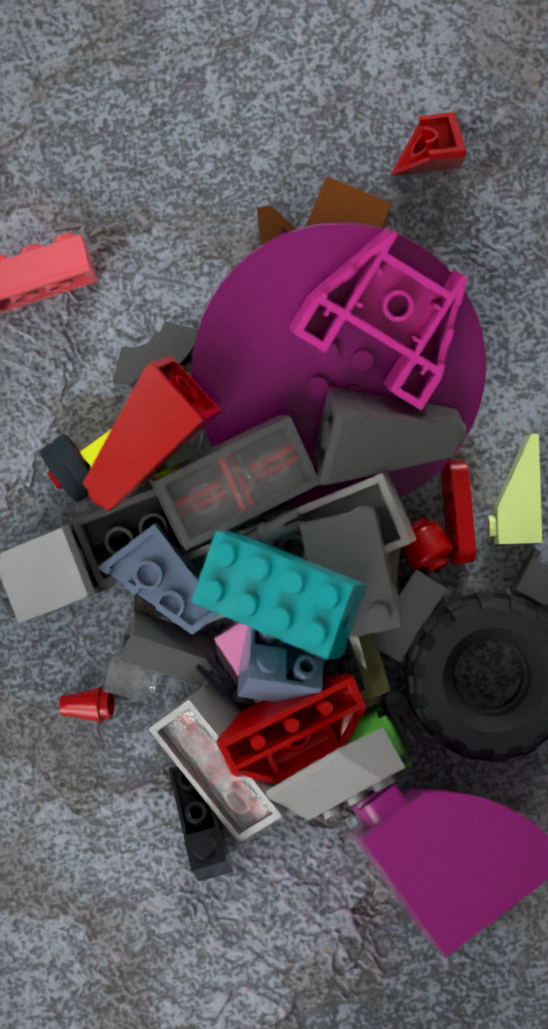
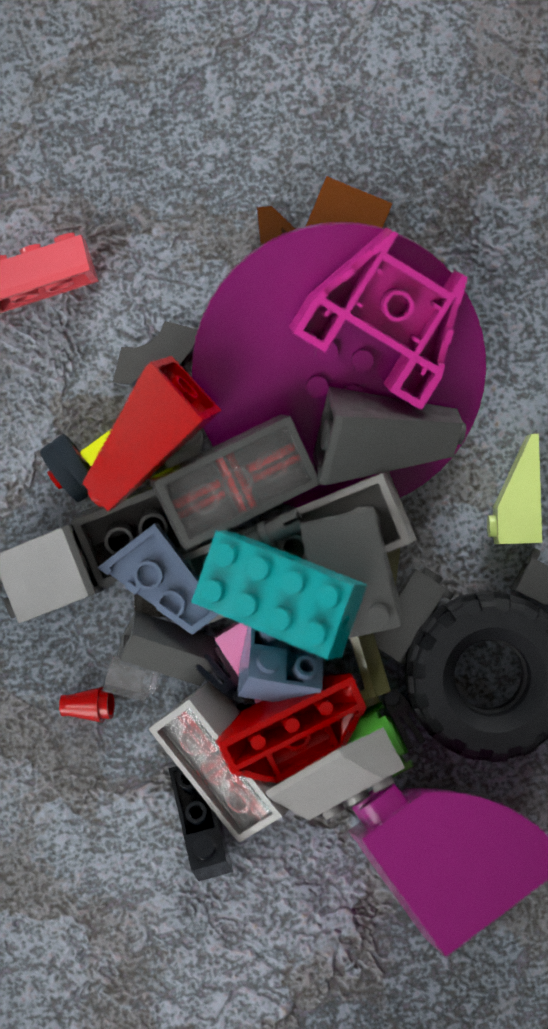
(430, 547): red head -> none
(433, 146): red slope -> none
(458, 511): red beam -> none

